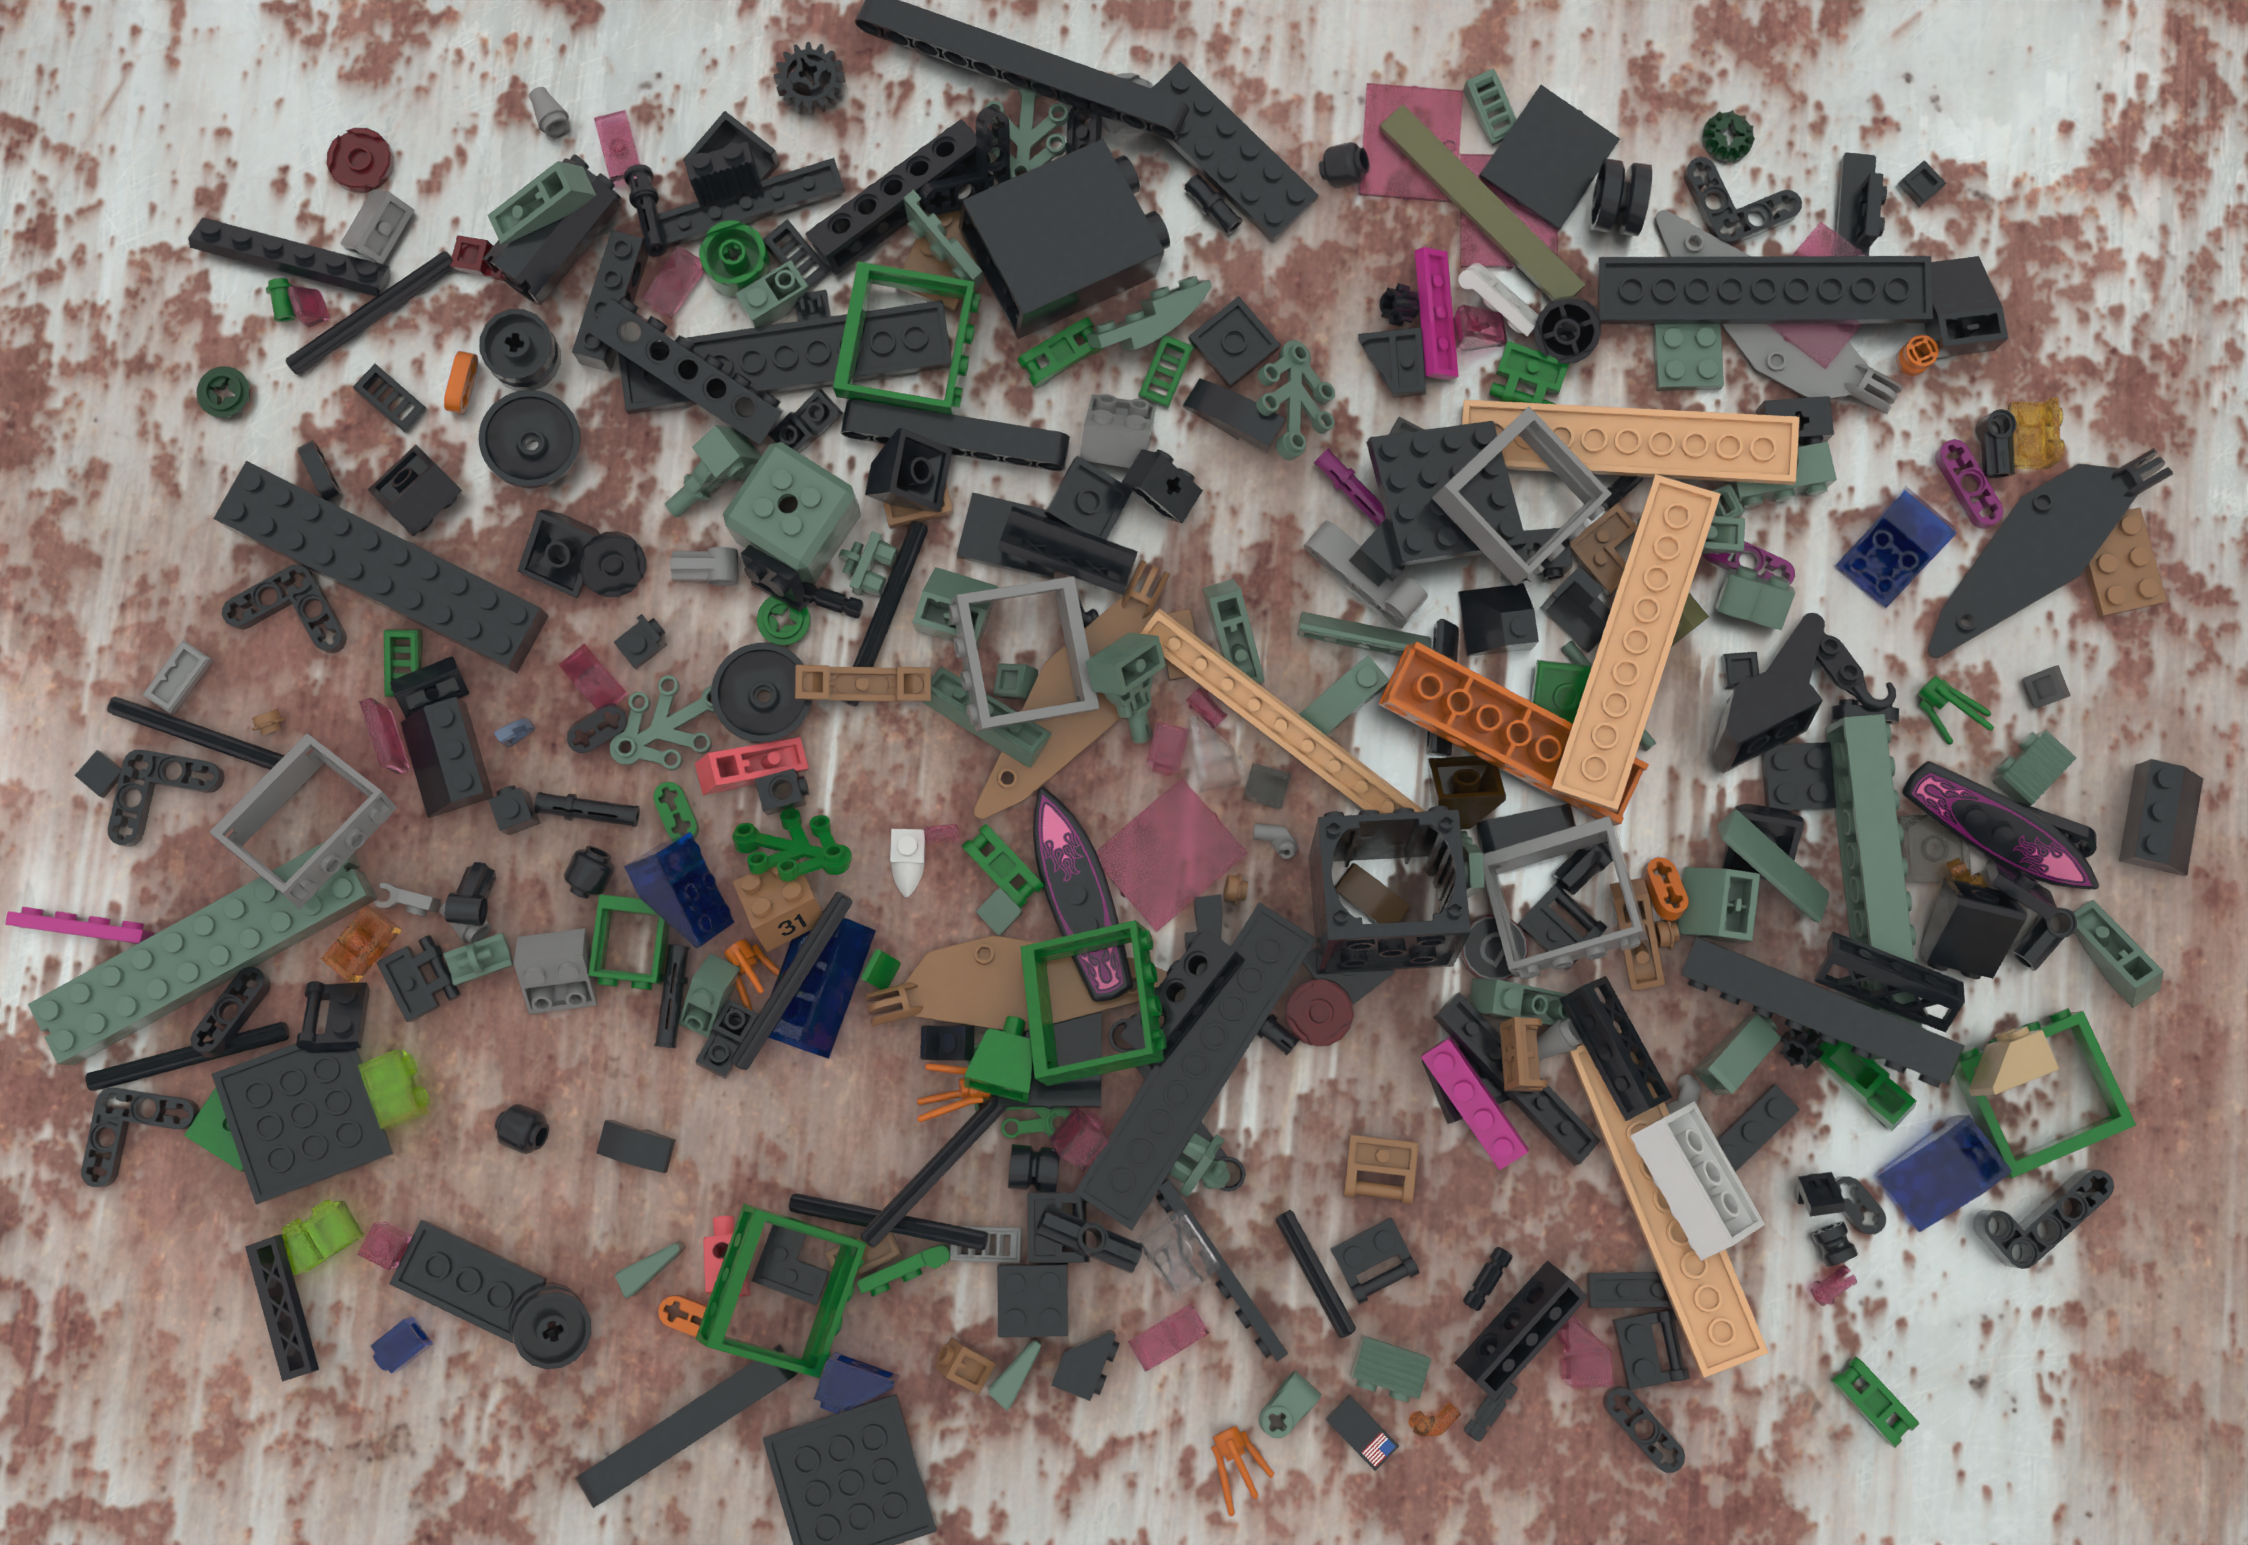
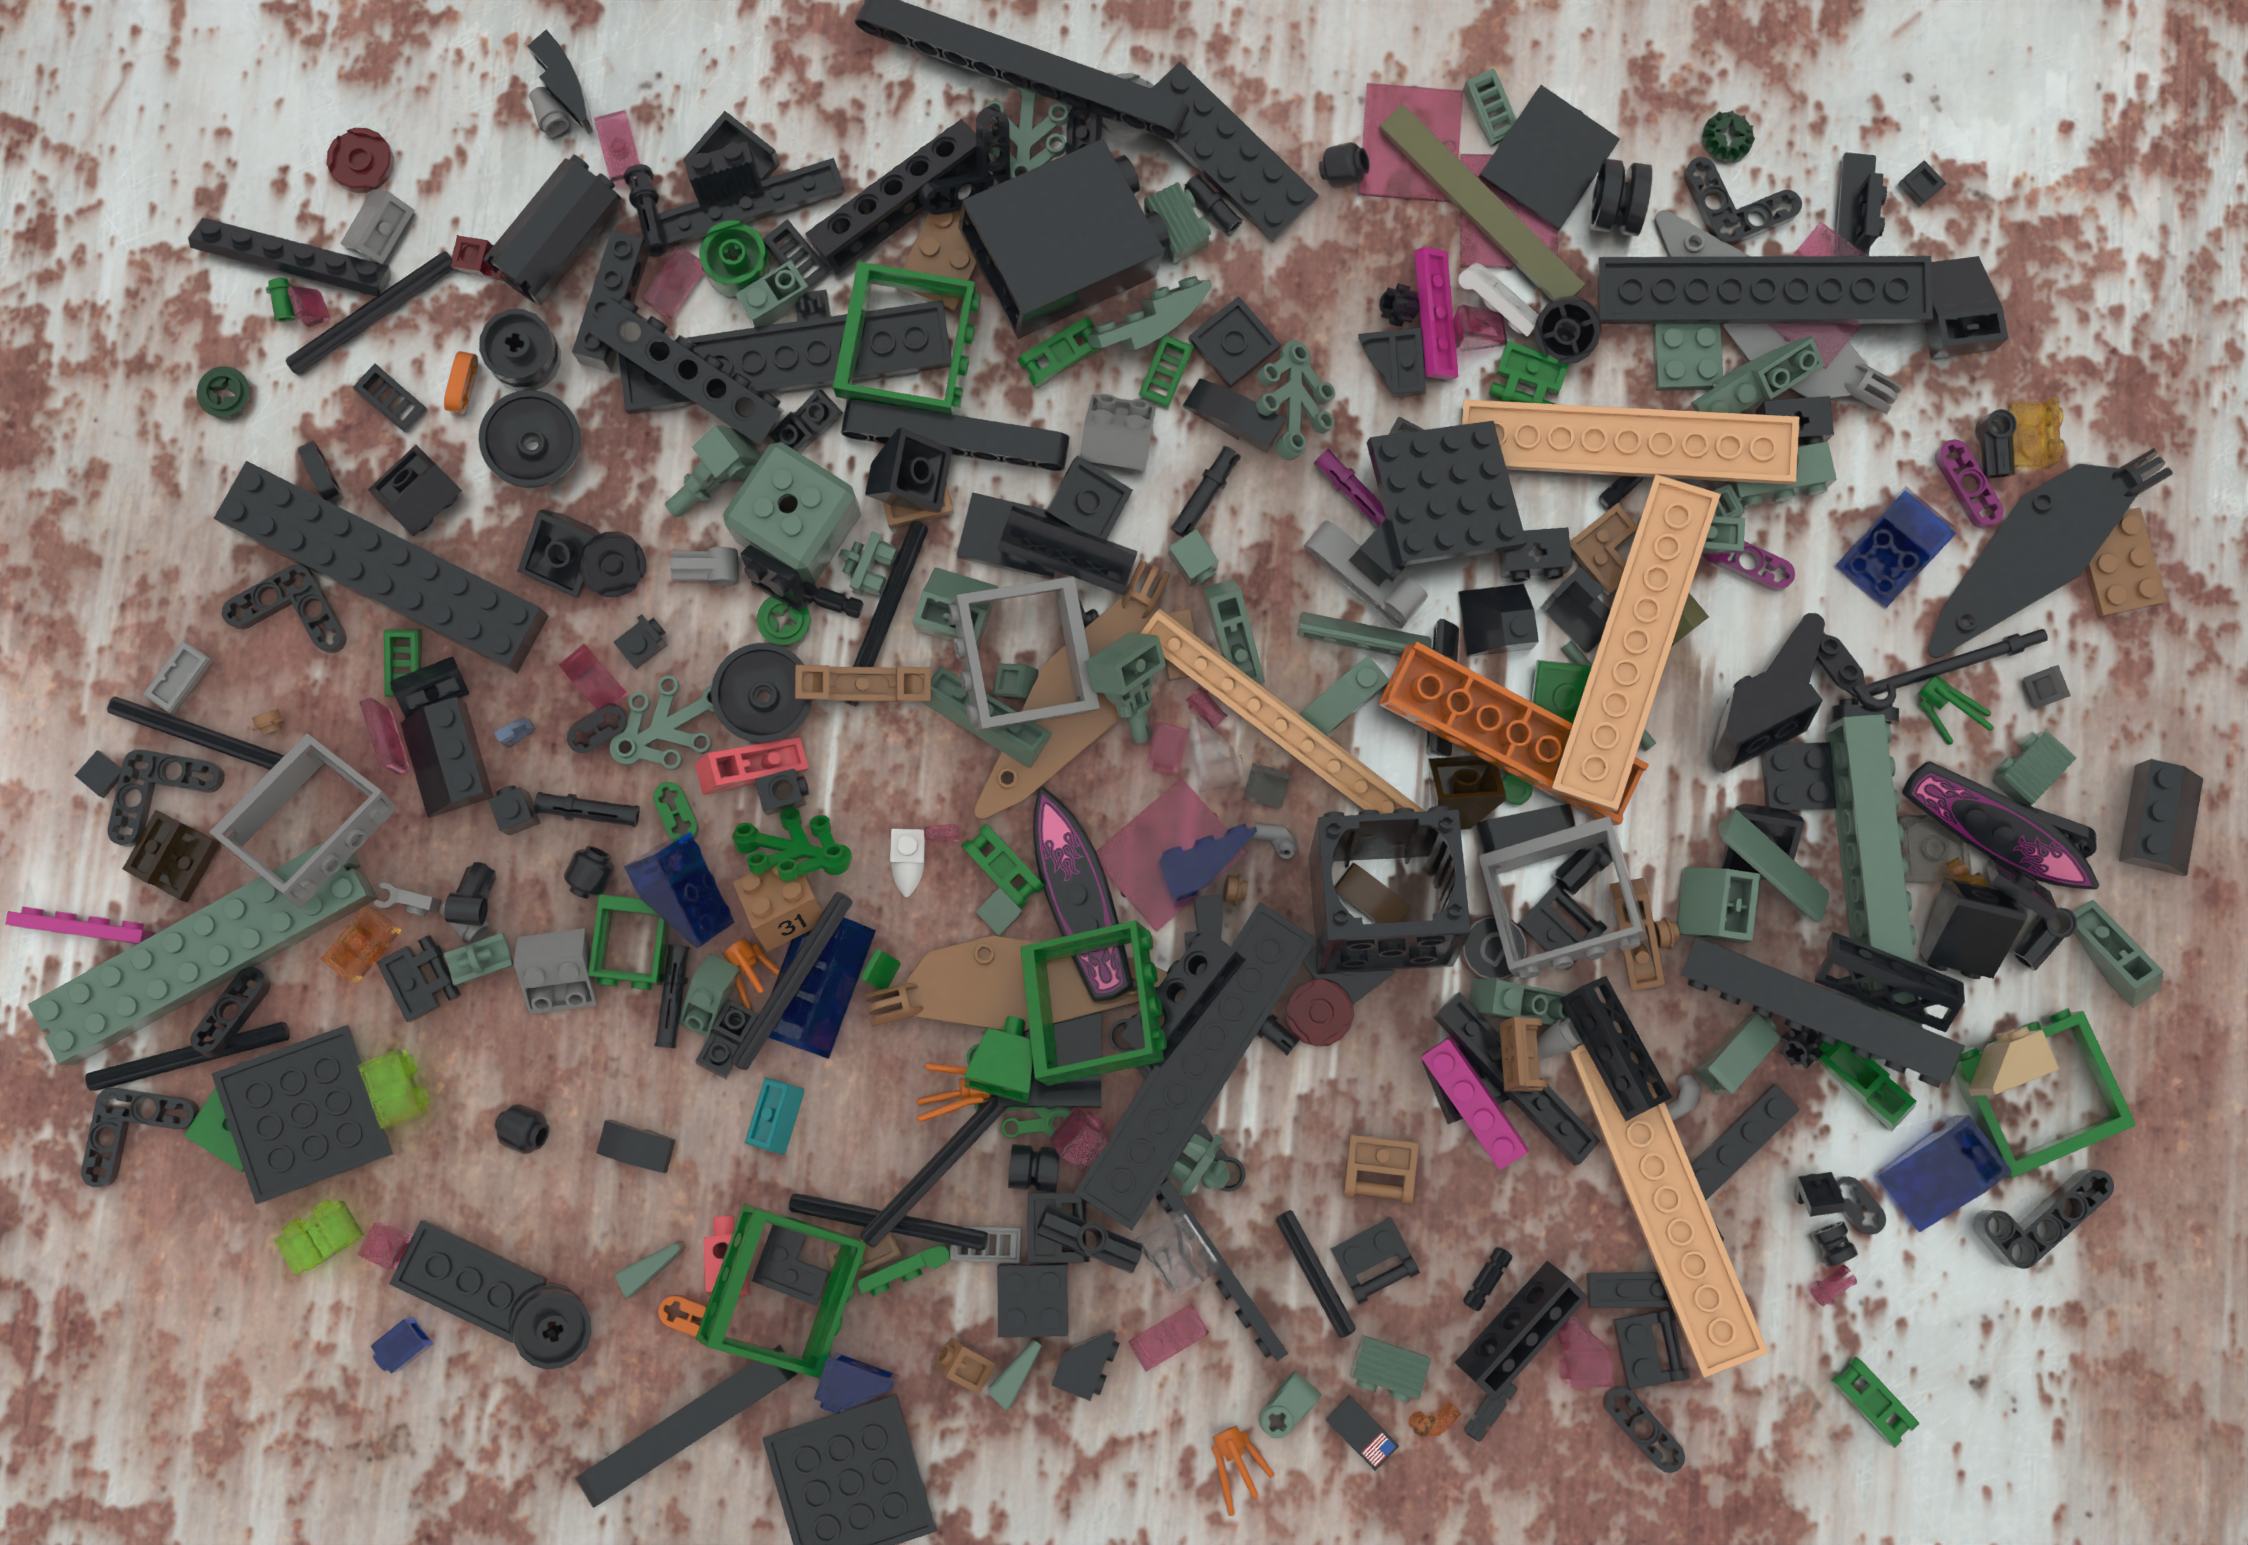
(171, 856): none -> dark brown slope
(282, 1307): black fence -> none
(344, 1018): black plate -> none
(543, 201): sand green slope -> none
(561, 79): none -> black slope
(774, 1116): none -> teal slope
(820, 67): black gear -> none
(934, 233): sand green wing -> none
(947, 1043): black bracket -> none
(1162, 485): black brick -> none
(1186, 231): none -> sand green brick
(1194, 558): none -> sand green brick
(1194, 869): none -> clear blue slope
(1212, 482): none -> black pin
(1472, 864): sand green wing -> none
(1516, 790): none -> green tile
(1560, 461): light grey window -> none
(1662, 889): orange beam -> none
(1697, 1181): white slope -> none
(1737, 666): black tile -> none
(1755, 598): sand green brick -> none
(1761, 378): none -> sand green slope
(1910, 358): orange wheel -> none
(2010, 645): none -> black bar

